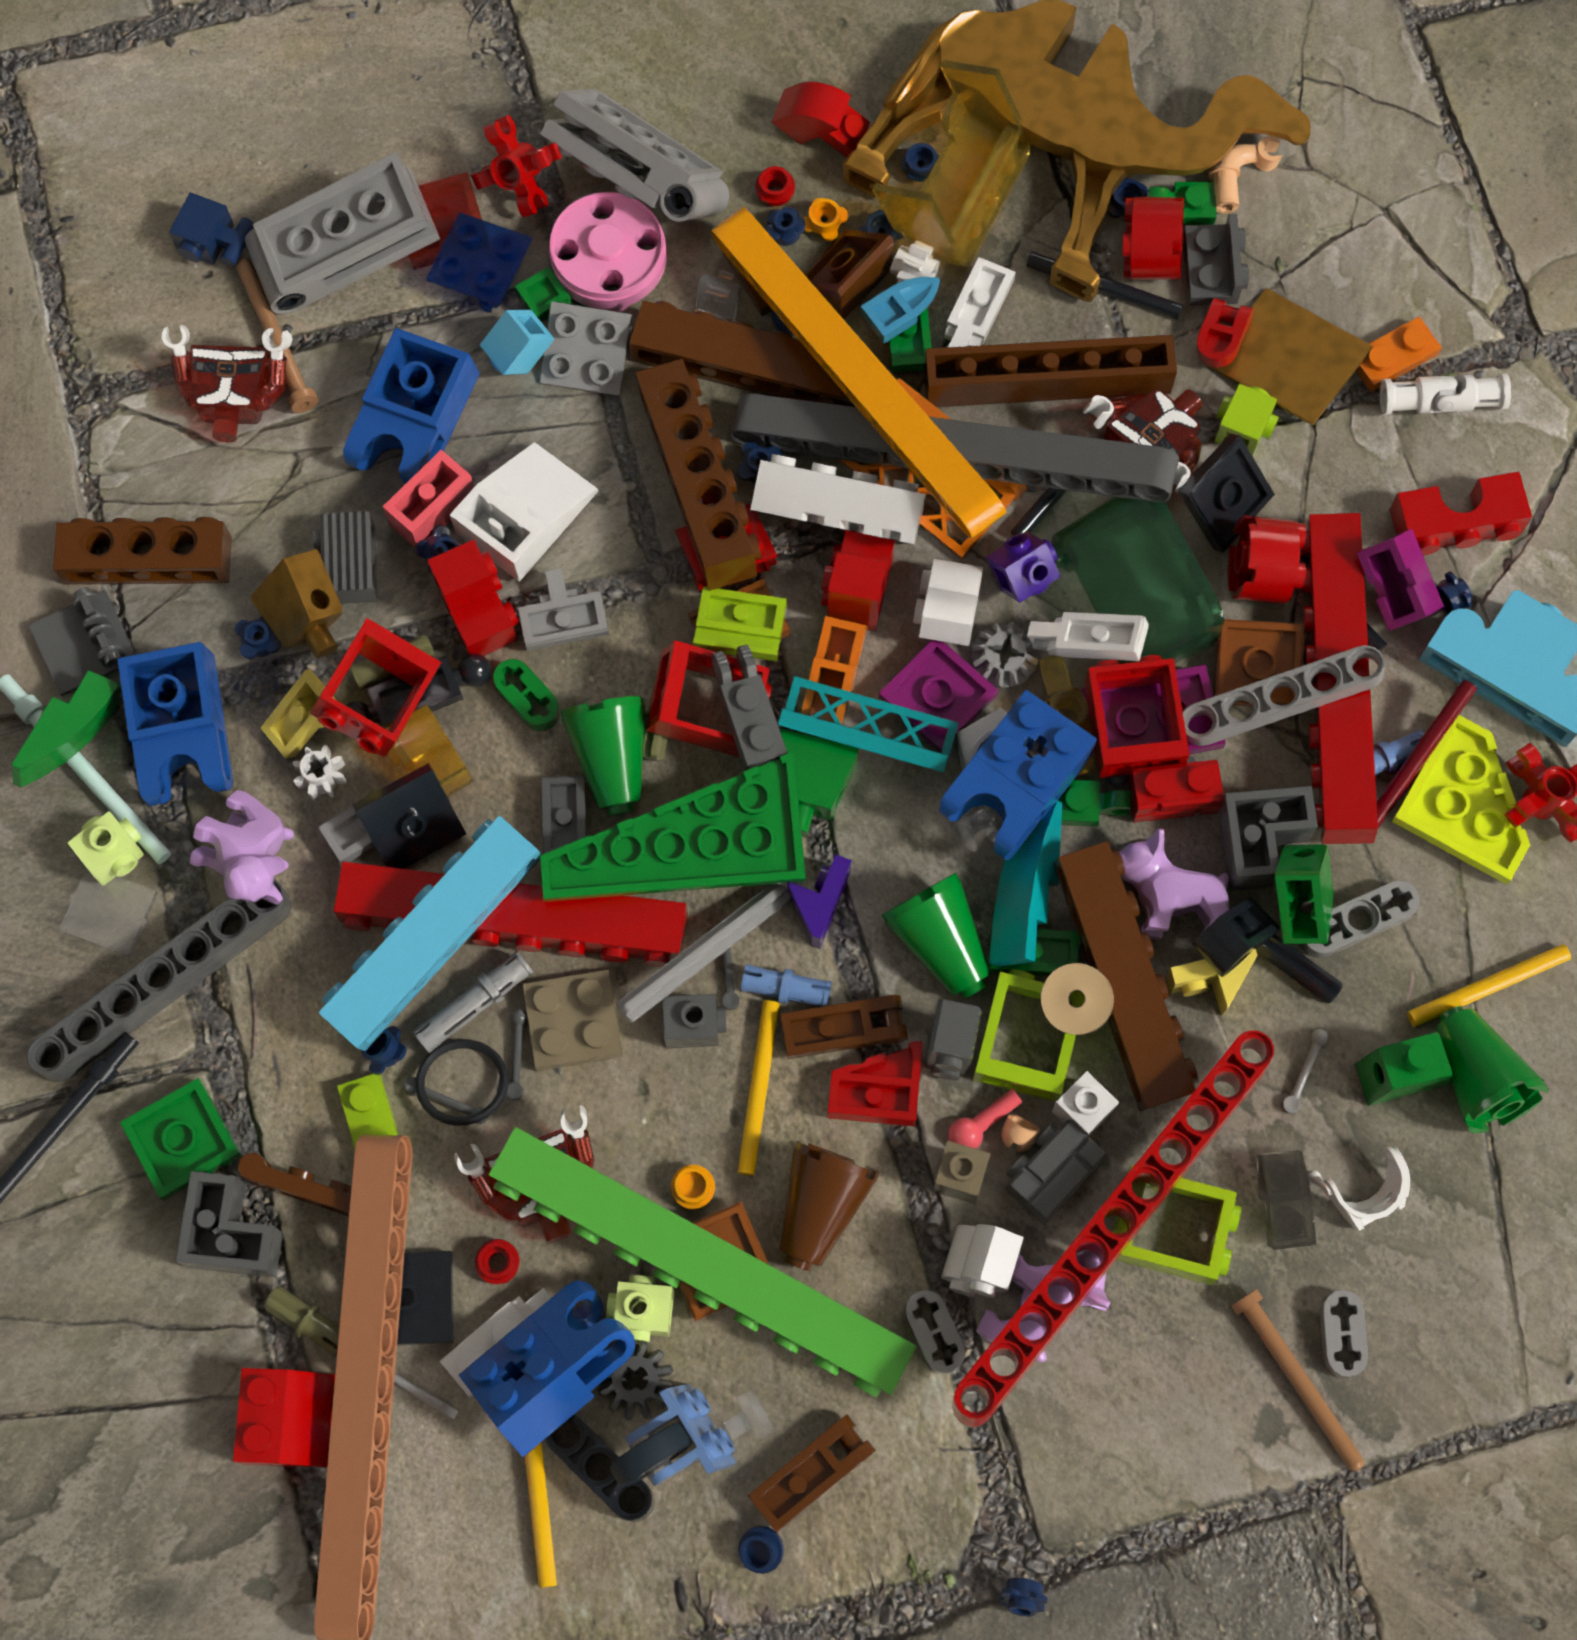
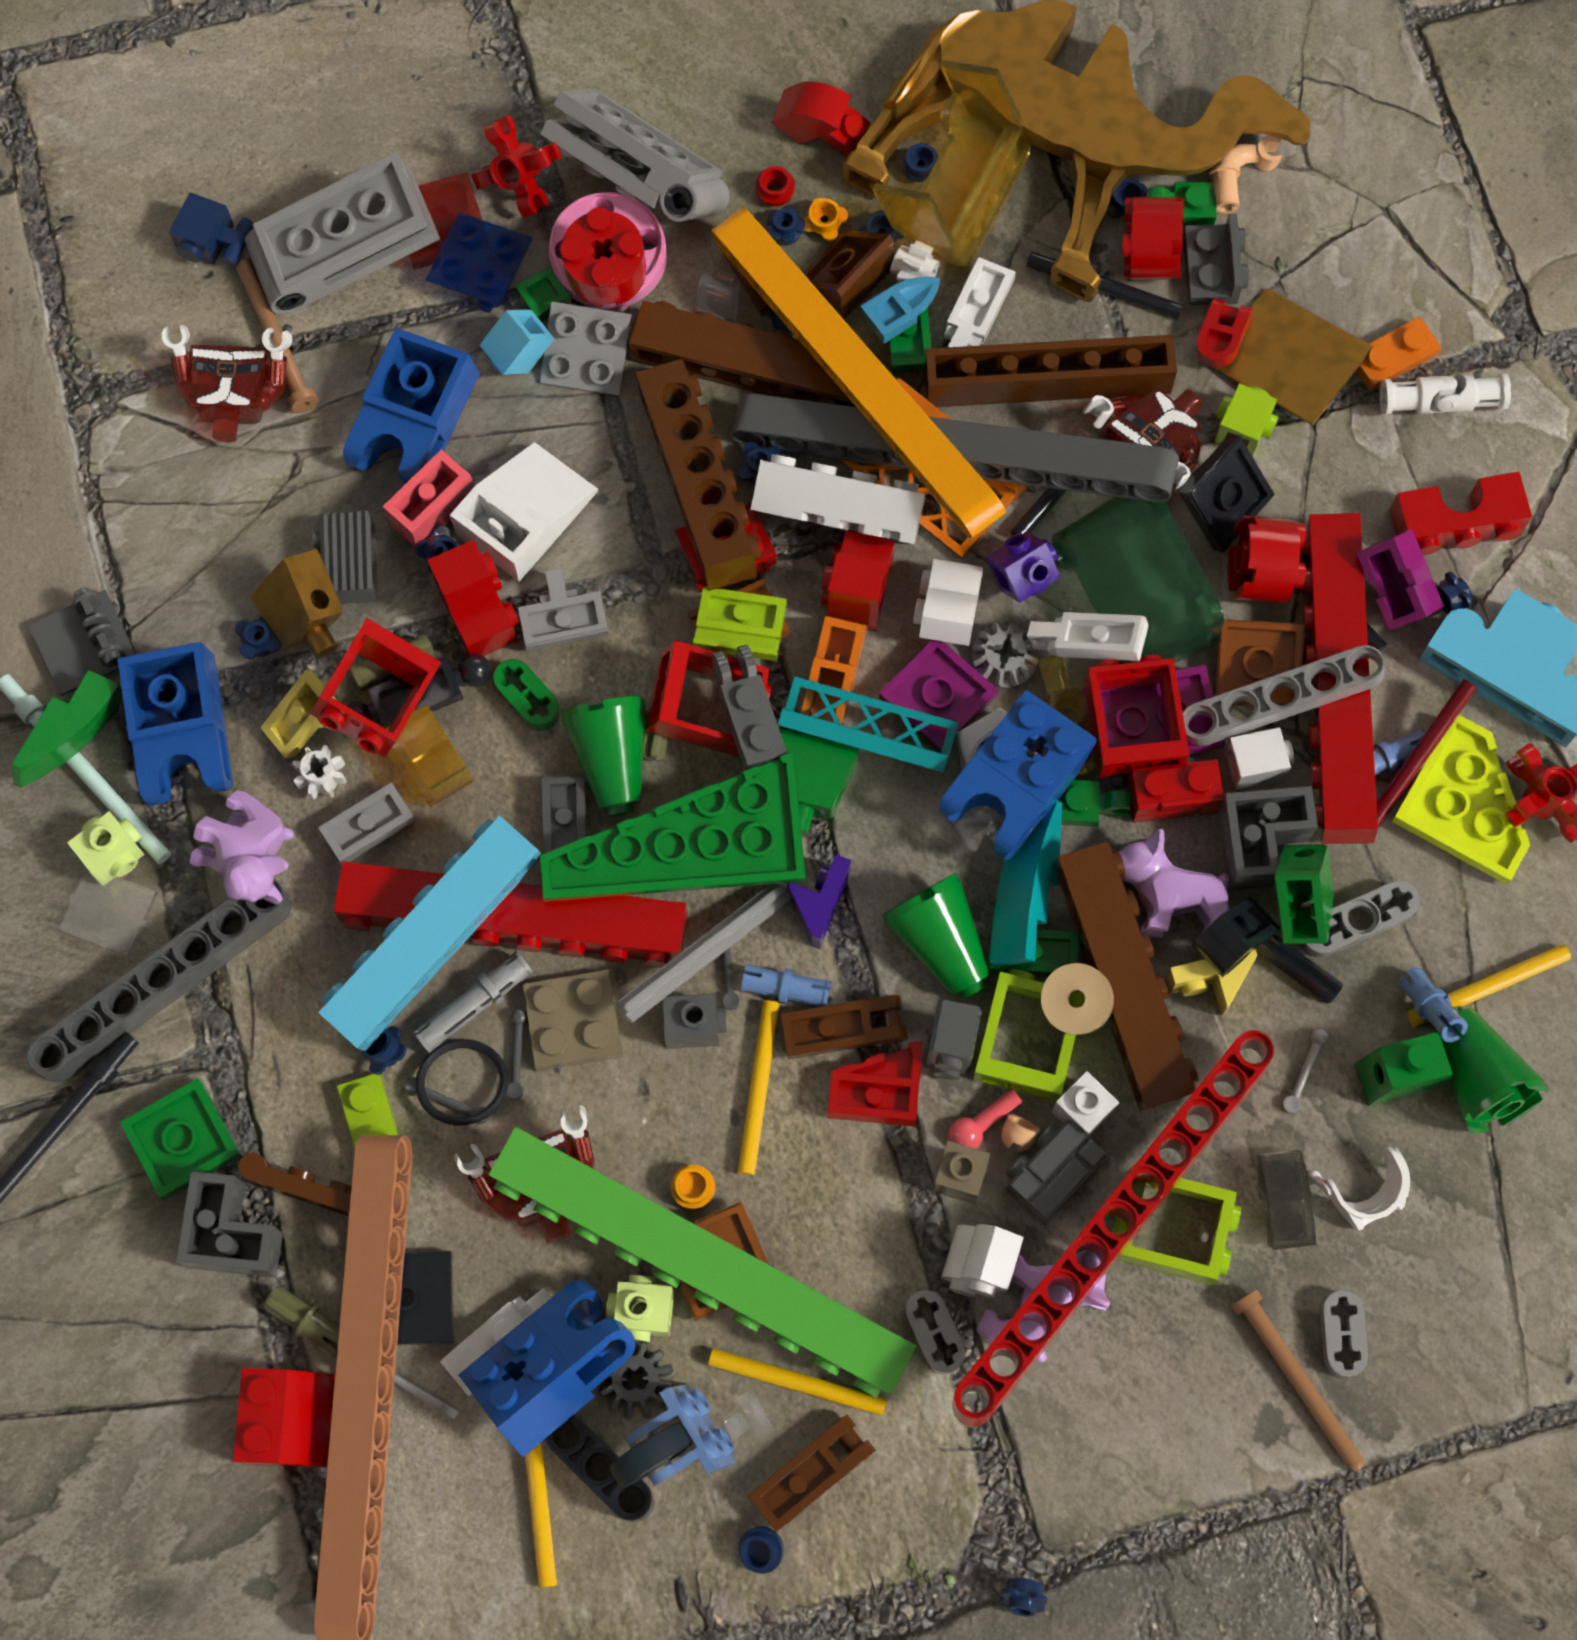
(161, 564): reddish brown brick -> none
(409, 818): black plate -> none
(489, 1250): red plate -> none
(586, 253): none -> red brick
(797, 1381): none -> yellow bar
(821, 1202): reddish brown cone -> none
(1258, 758): none -> white brick
(1433, 1005): none -> medium blue pin

